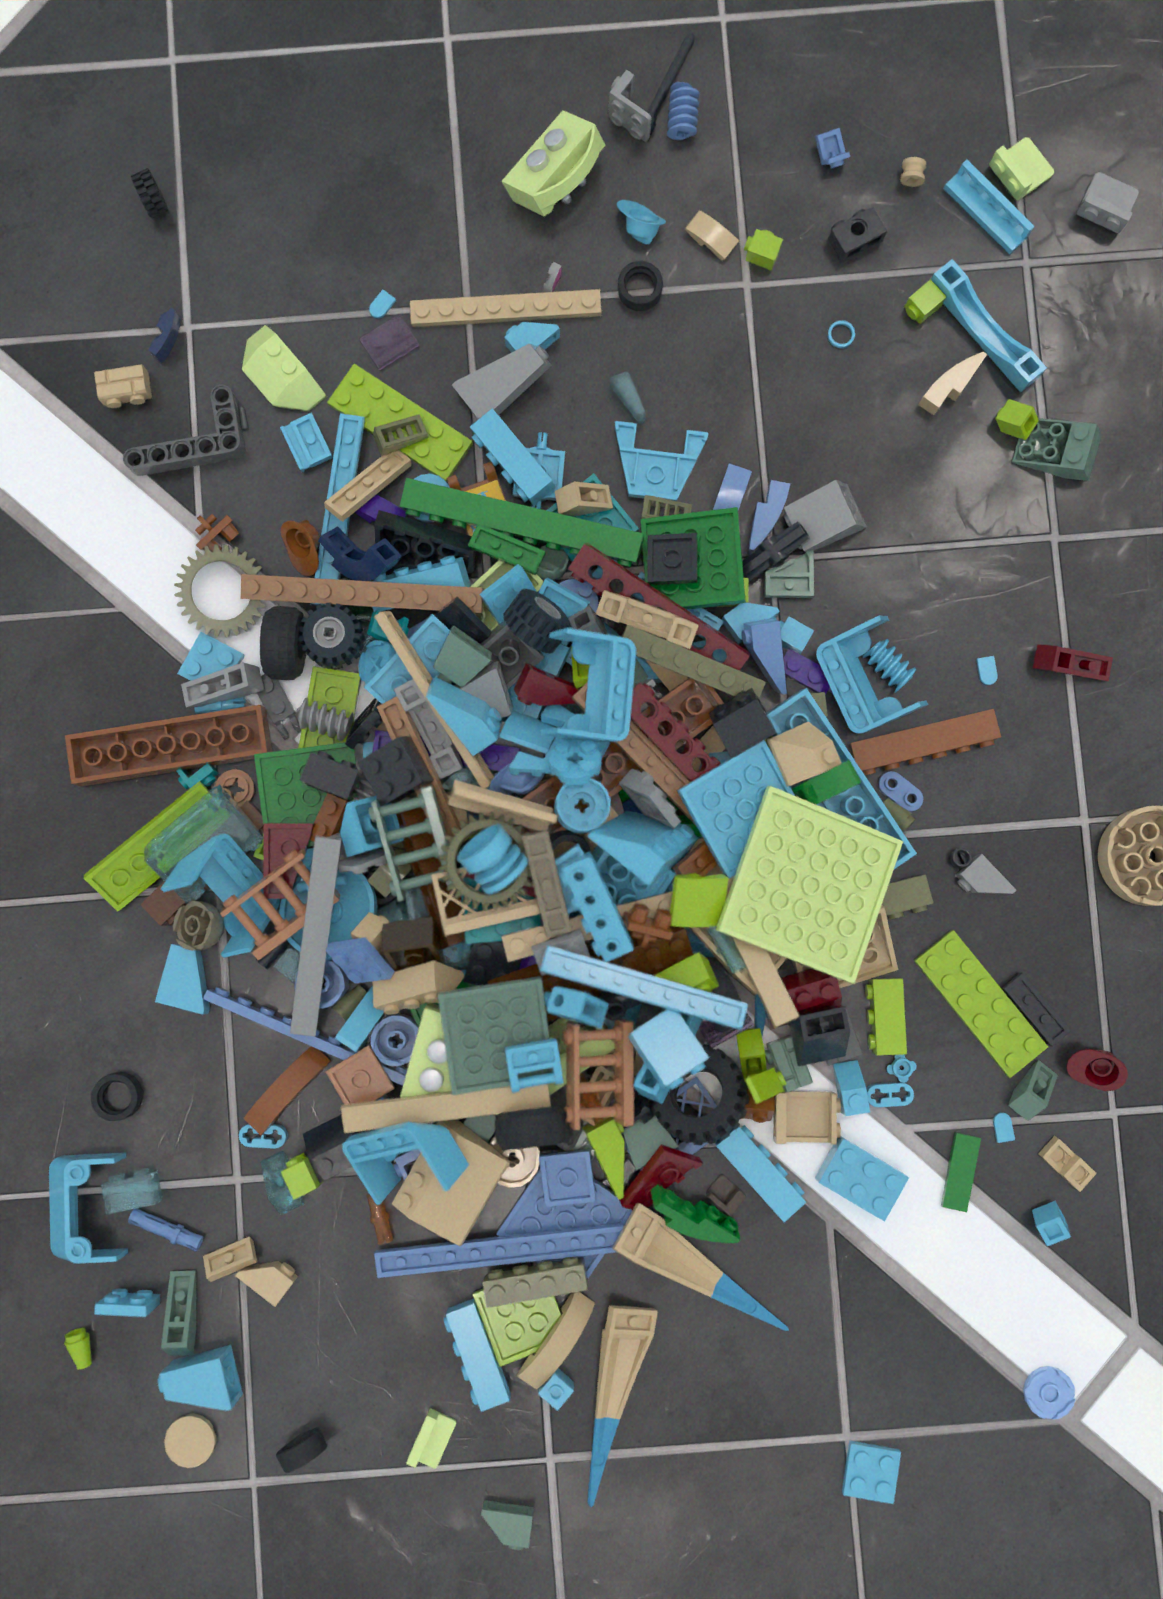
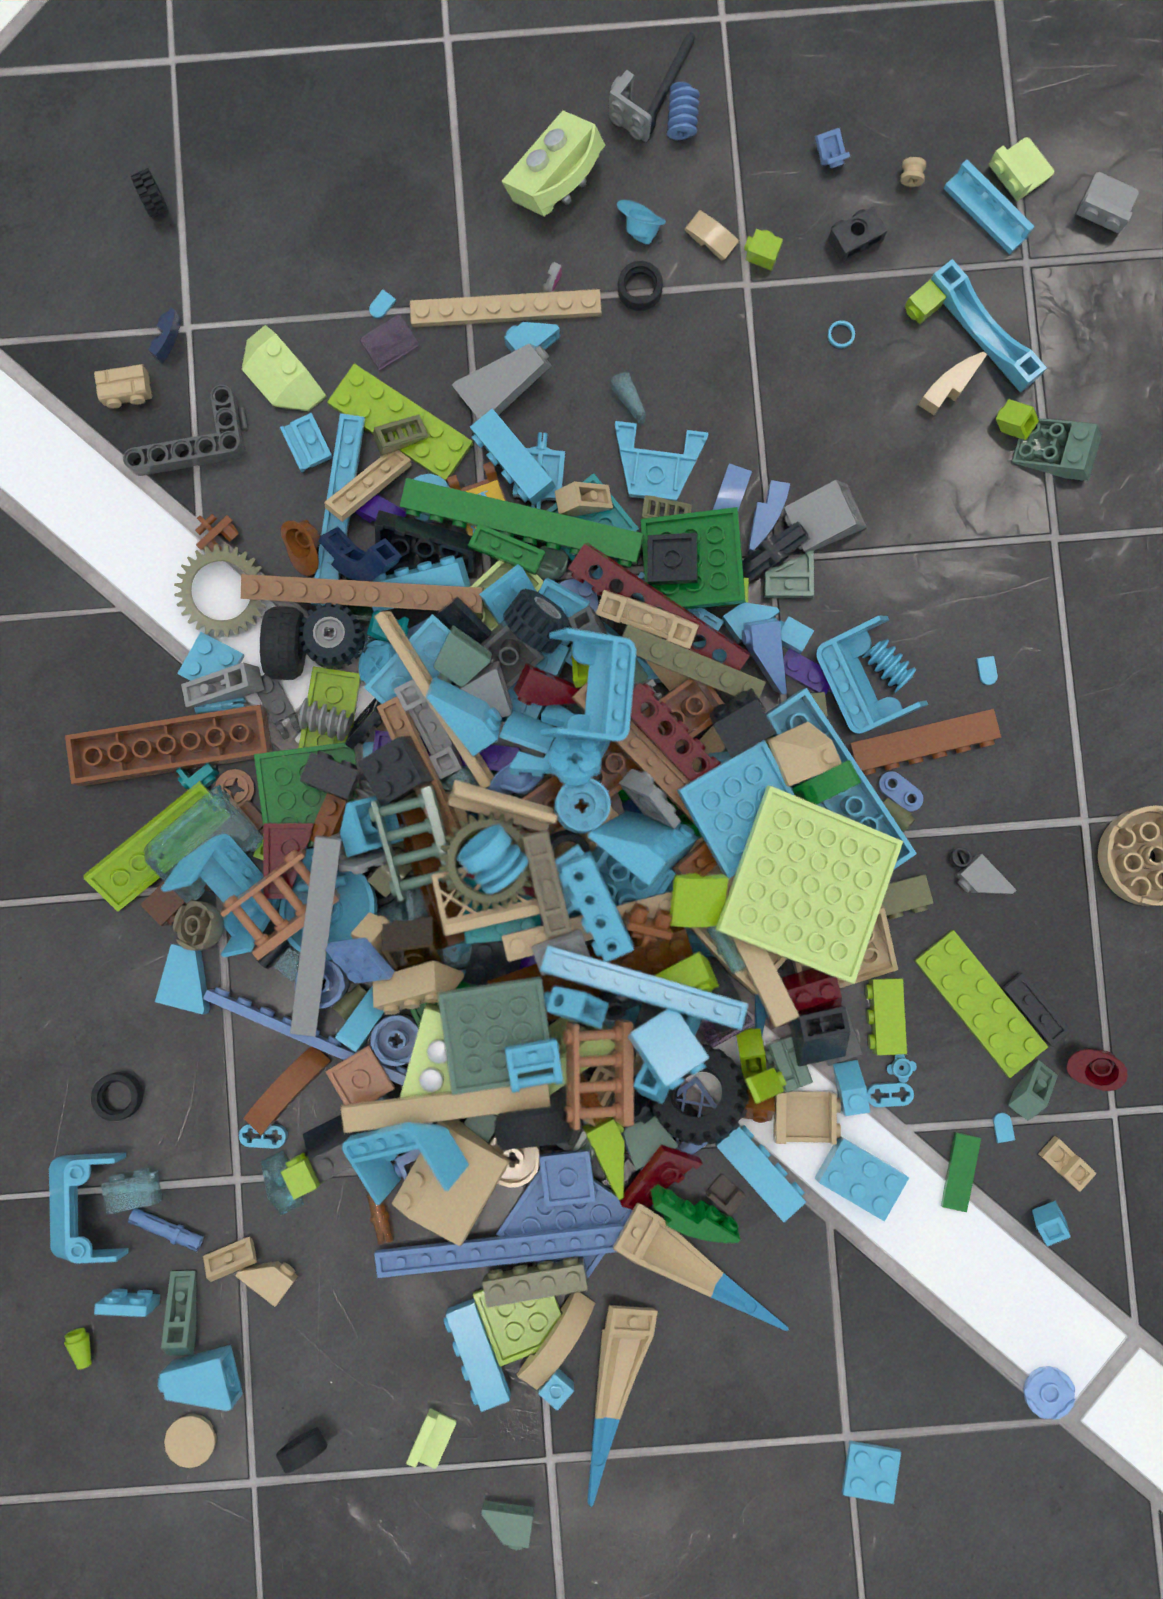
(1072, 662): dark red slope -> none

